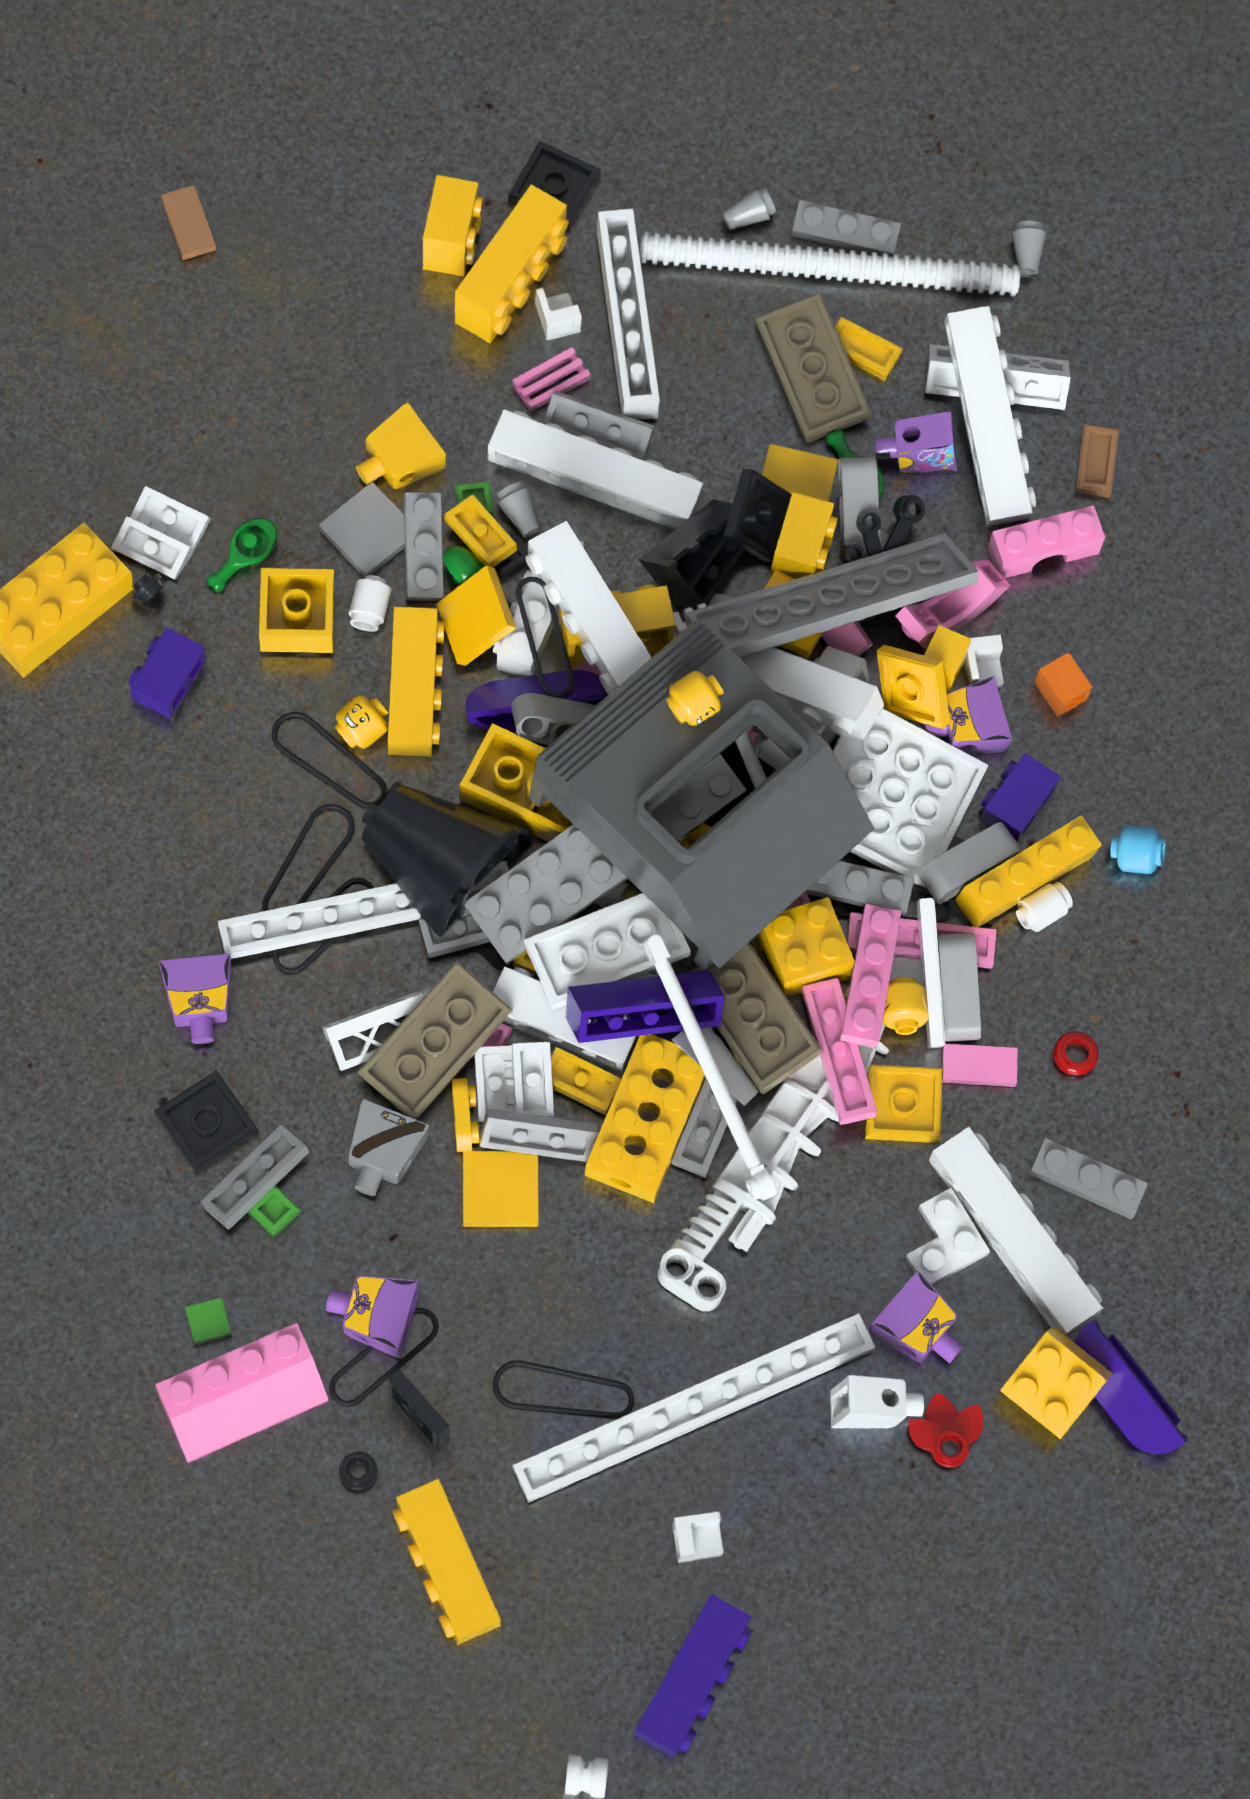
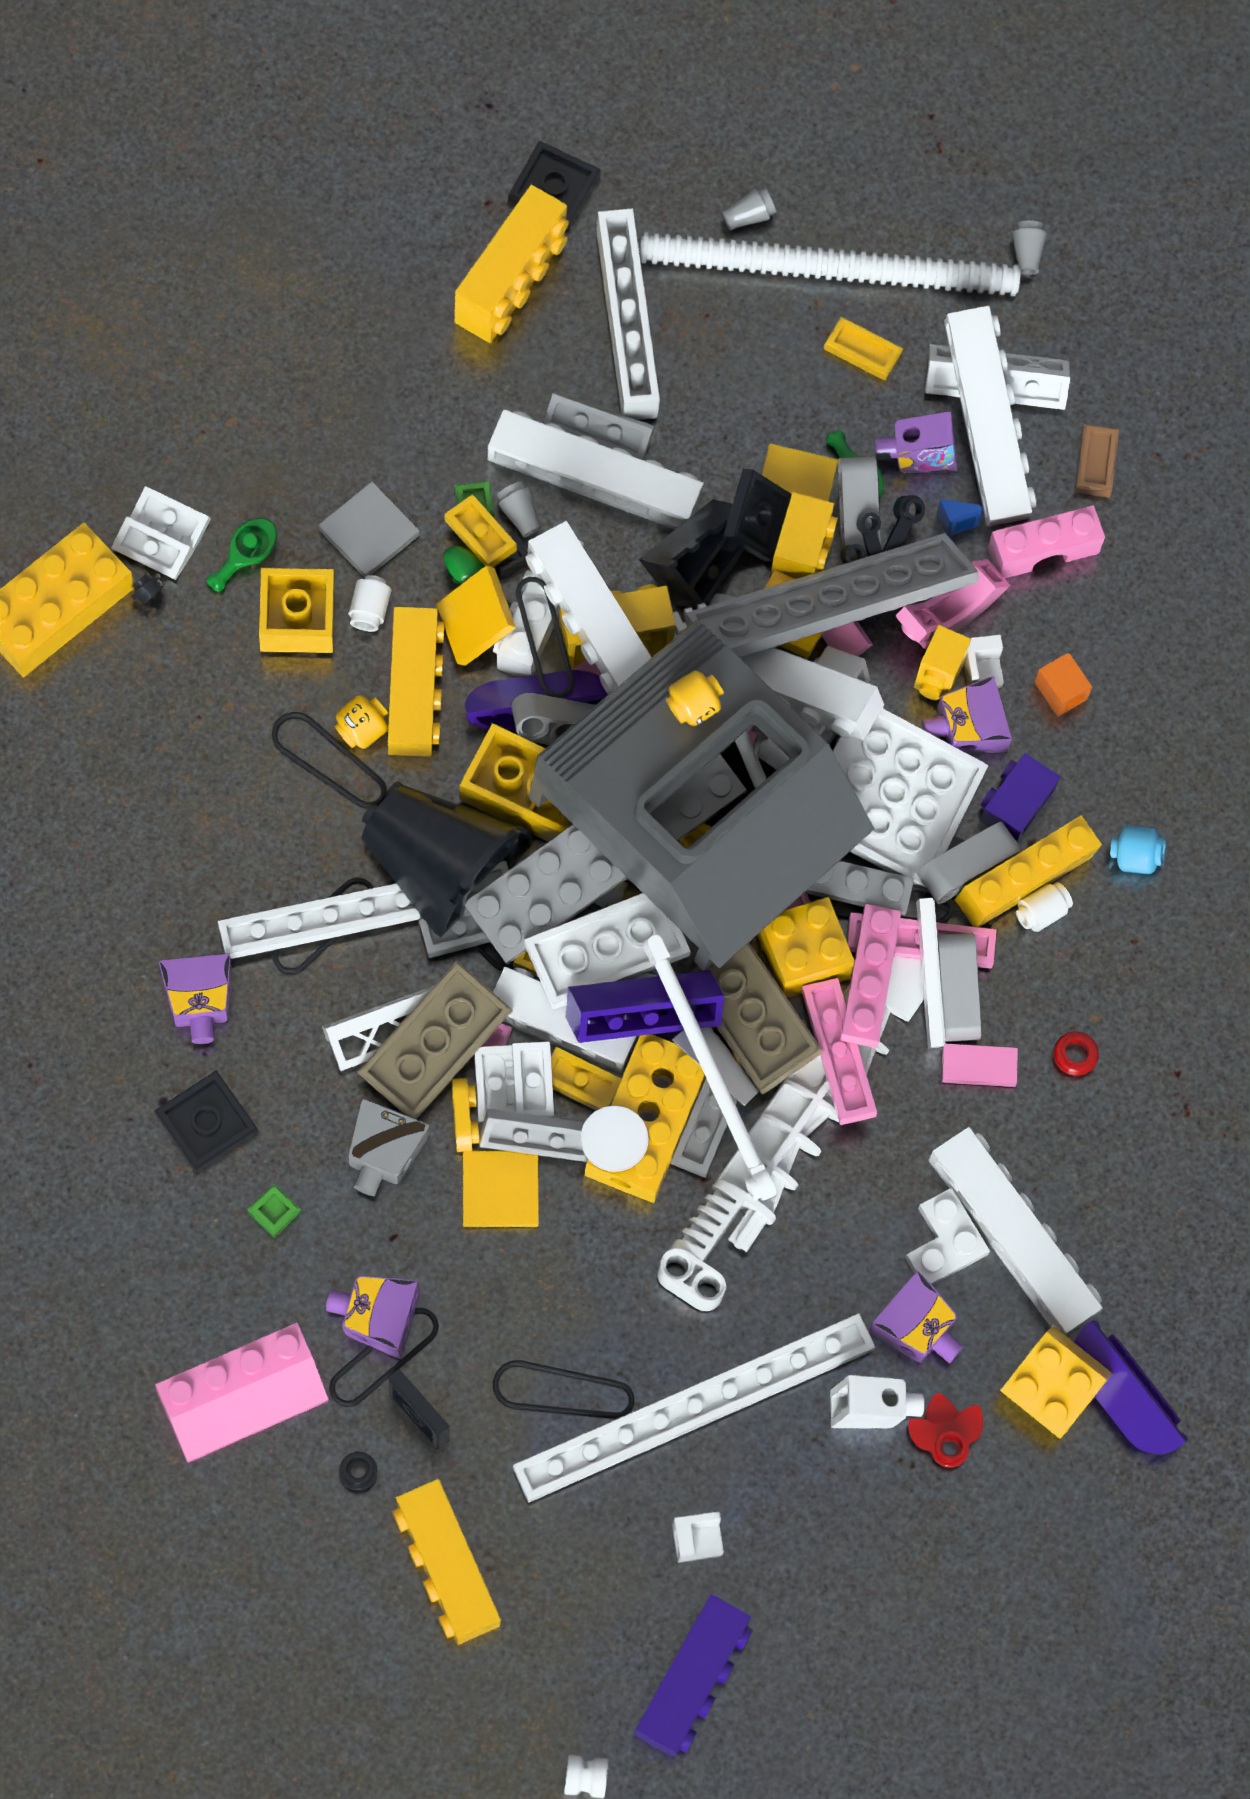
(167, 672): dark purple brick -> none
(188, 222): medium nougat tile -> none
(208, 1321): bright green tile -> none
(254, 1177): light grey plate -> none
(298, 842): black piece -> none
(401, 451): yellow torso -> none
(423, 546): light grey plate -> none
(452, 226): yellow brick -> none
(541, 370): bright pink tile -> none
(557, 314): white panel -> none
(614, 1138): none -> white sticker
(813, 367): dark tan tile -> none
(845, 229): light grey plate -> none
(905, 1006): yellow head -> none
(905, 1103): yellow tile -> none
(913, 686): yellow tile -> none
(958, 516): none -> blue slope
(1088, 1178): light grey plate -> none

